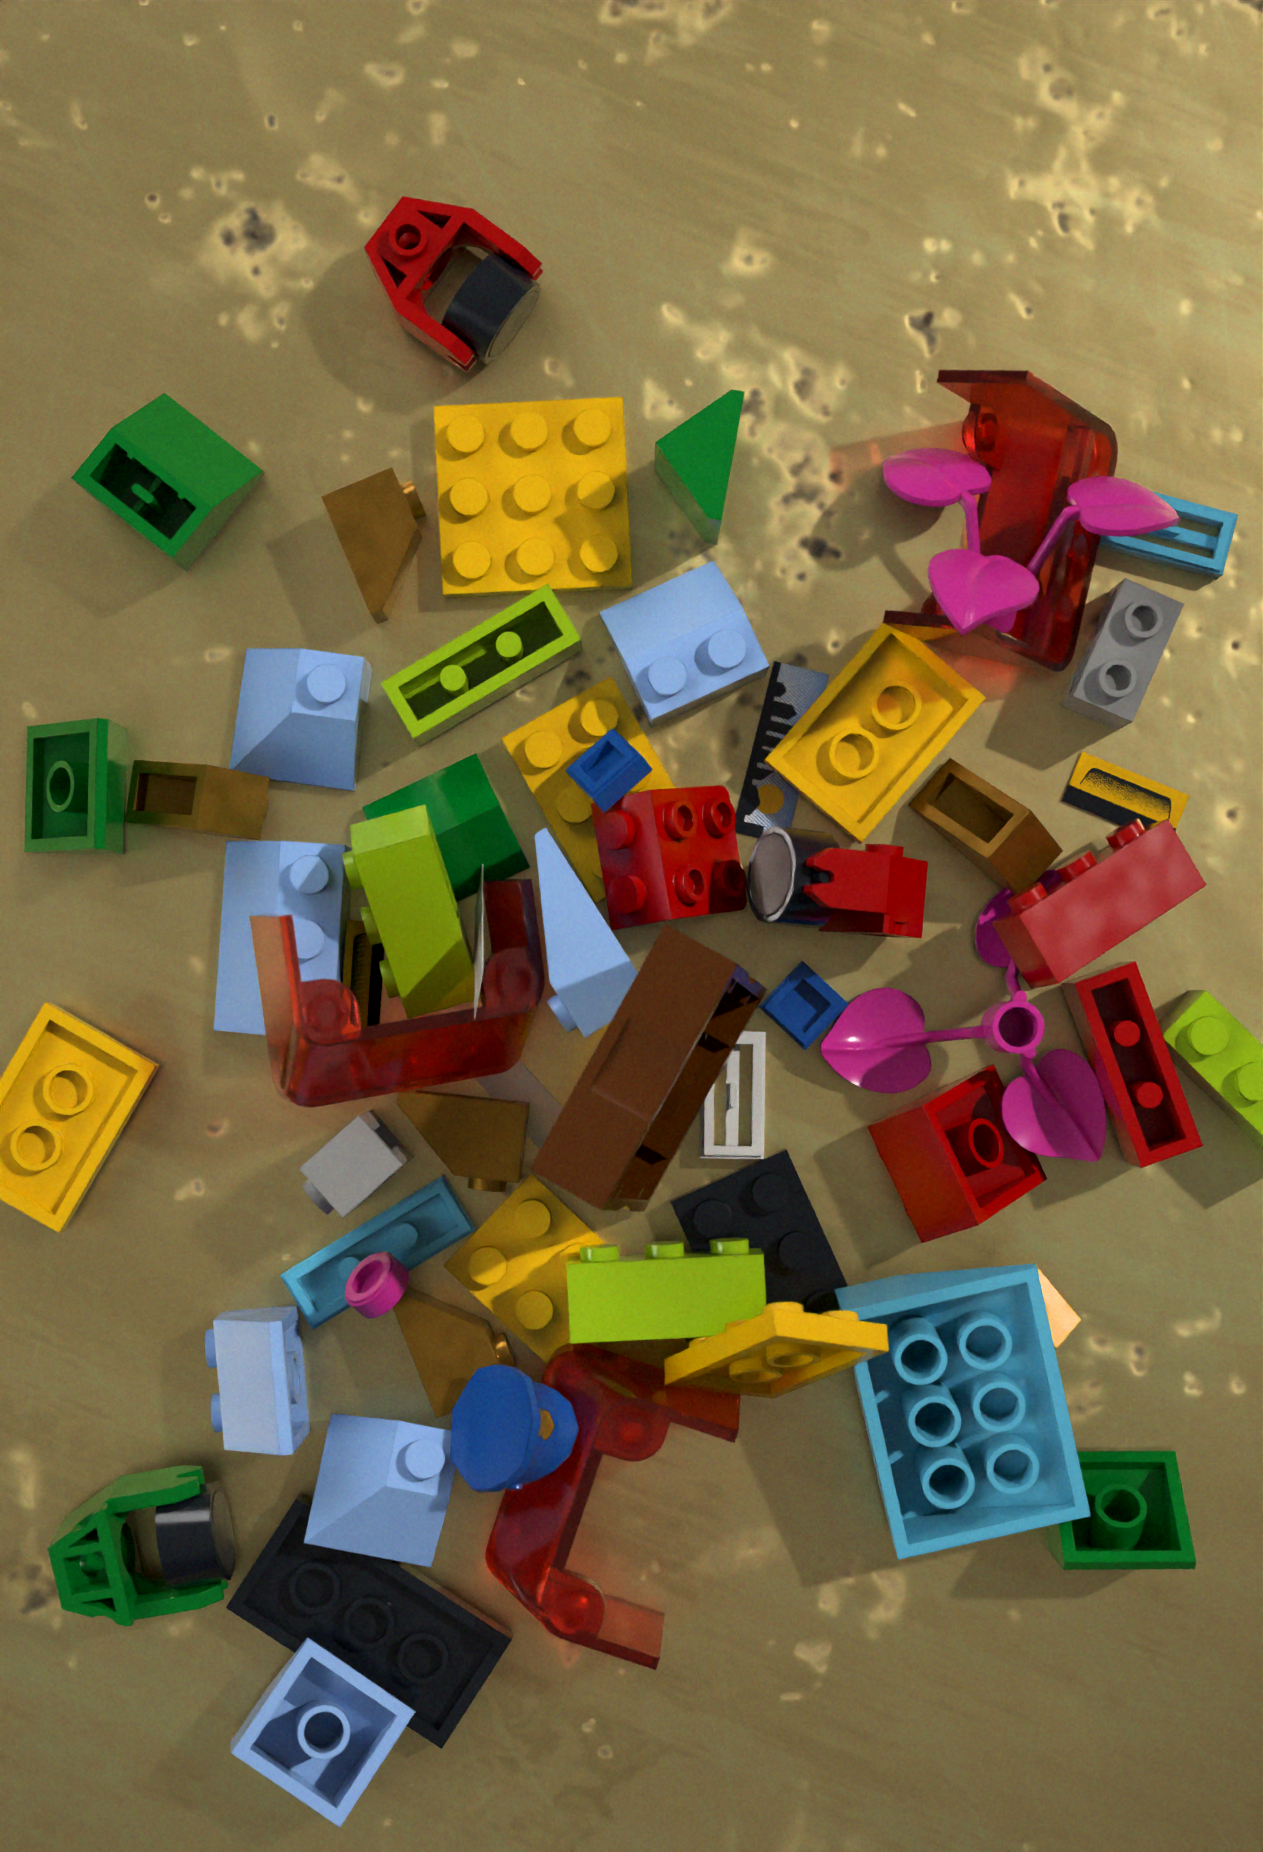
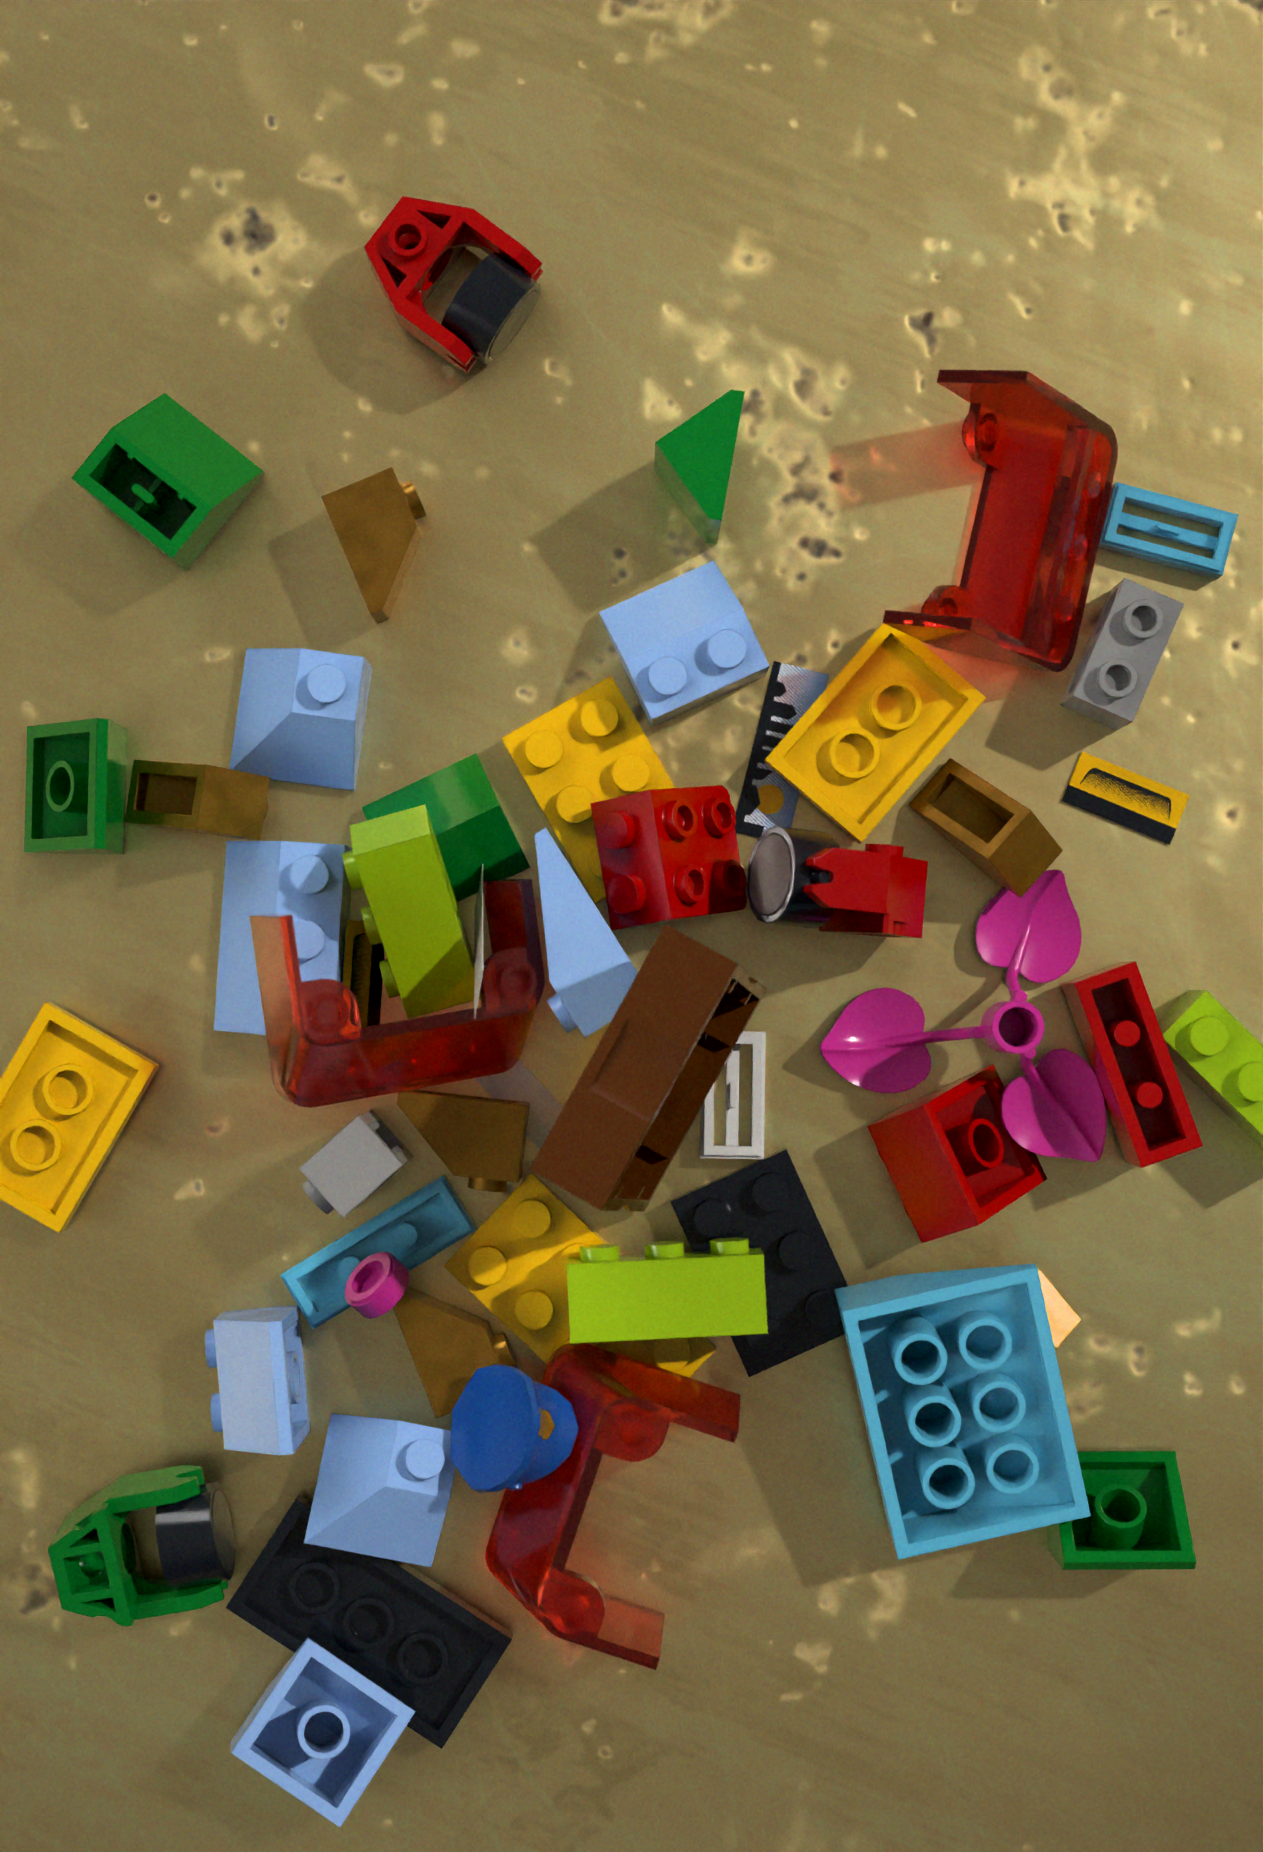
(483, 665): lime brick -> none
(533, 497): yellow plate -> none
(608, 770): blue tile -> none
(776, 1352): yellow plate -> none
(803, 1005): blue tile -> none
(995, 587): dark pink plant -> none
(1097, 901): red brick -> none

